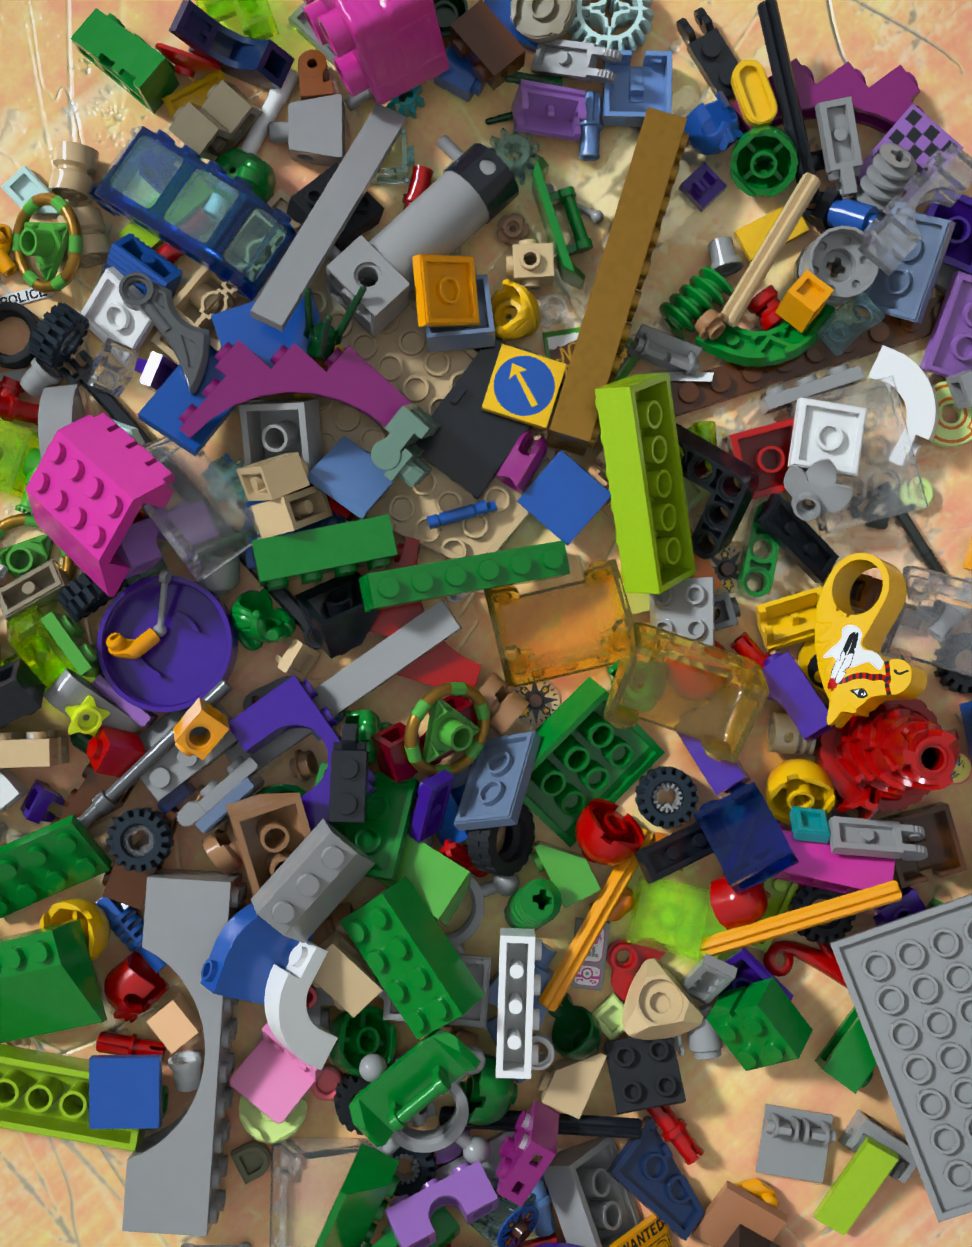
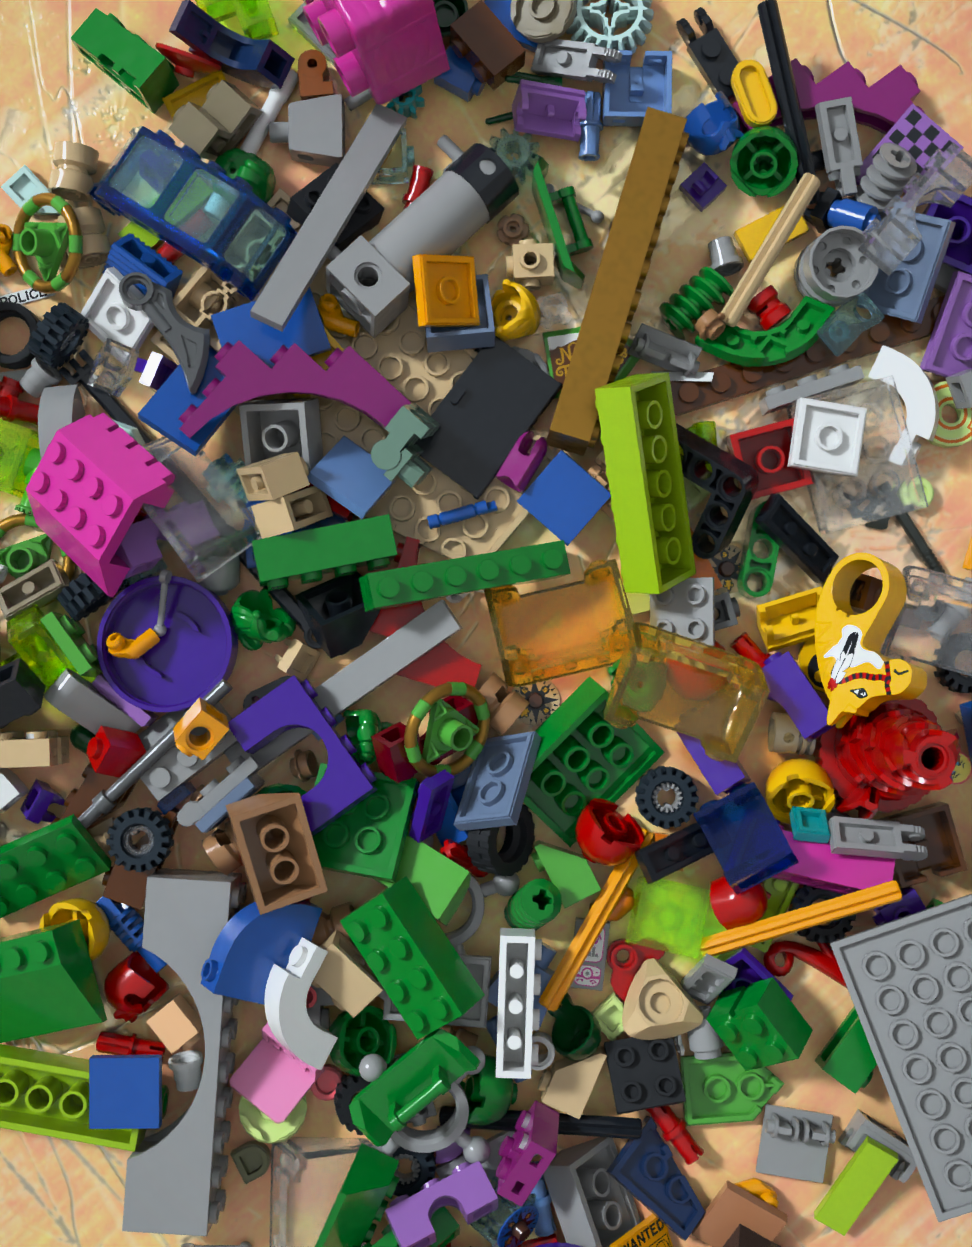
(87, 726): neon yellow plate -> none
(311, 882): light grey slope -> none
(323, 336): dark green plant -> none
(333, 316): none -> light orange arm
(349, 778): black hinge -> none
(523, 386): tile -> none
(723, 1091): none -> bright green tile
(804, 301): light orange brick -> none
(816, 485): light grey plate -> none

